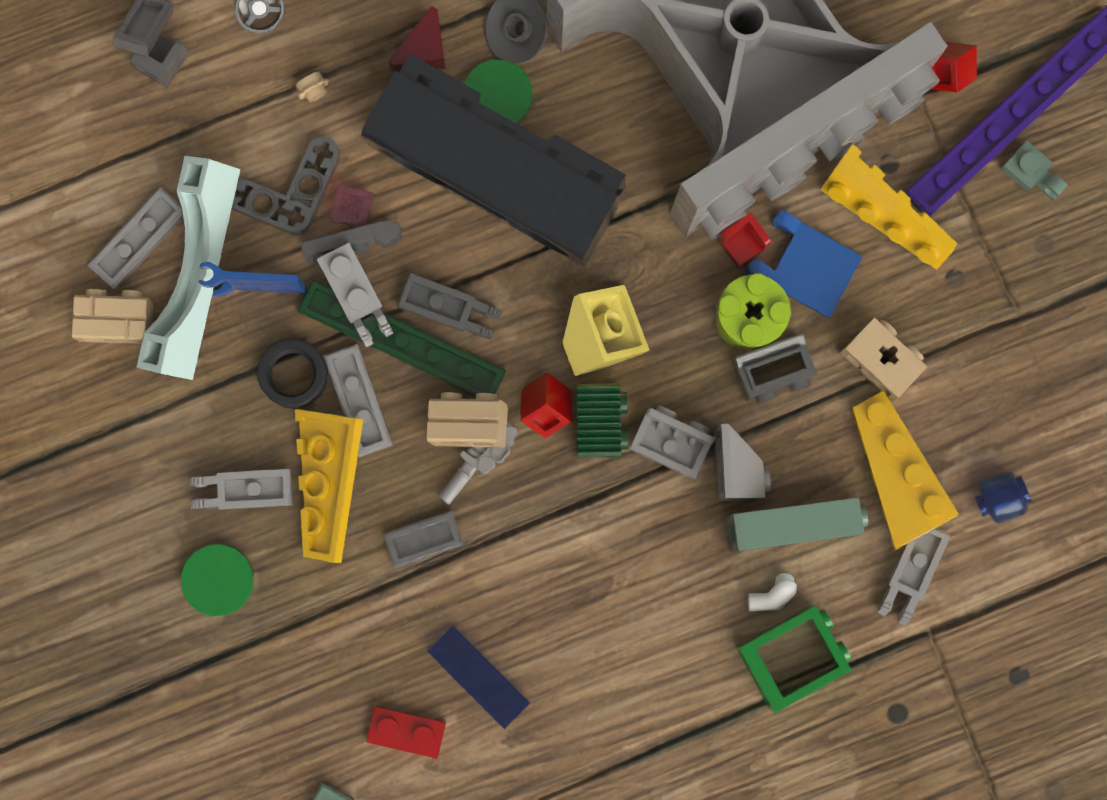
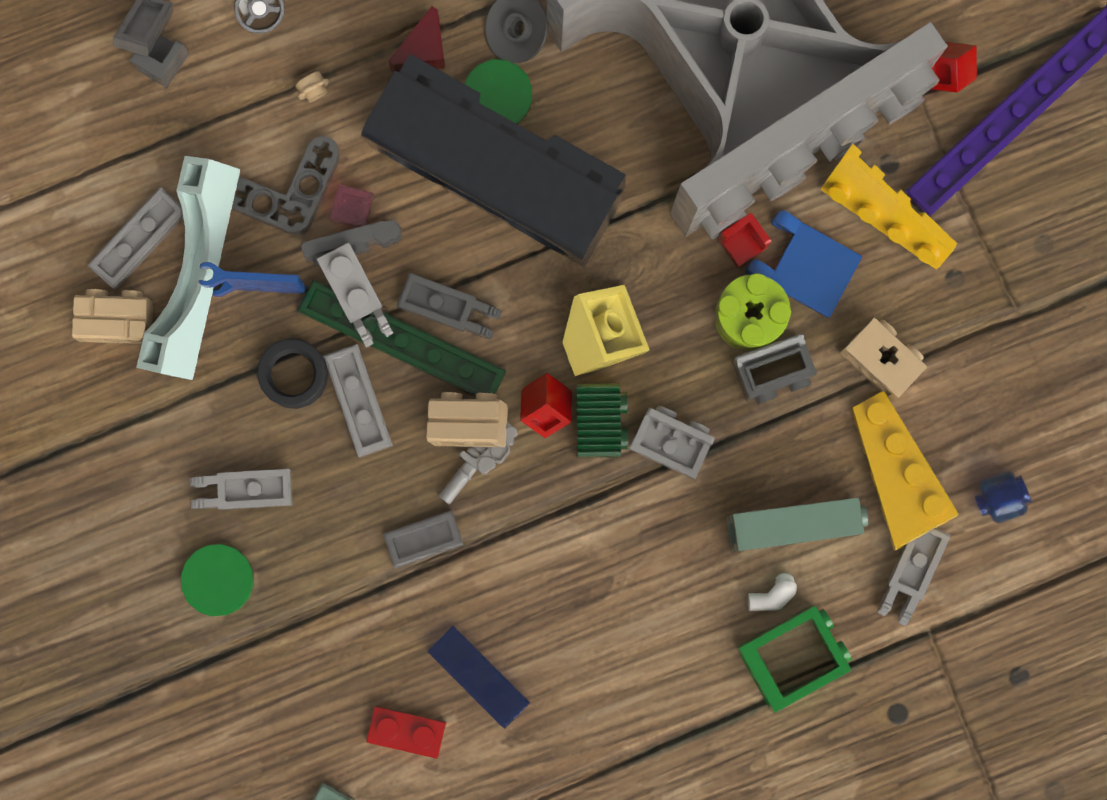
(329, 463): yellow wing -> none
(738, 468): light grey slope -> none
(1030, 168): sand green plate -> none

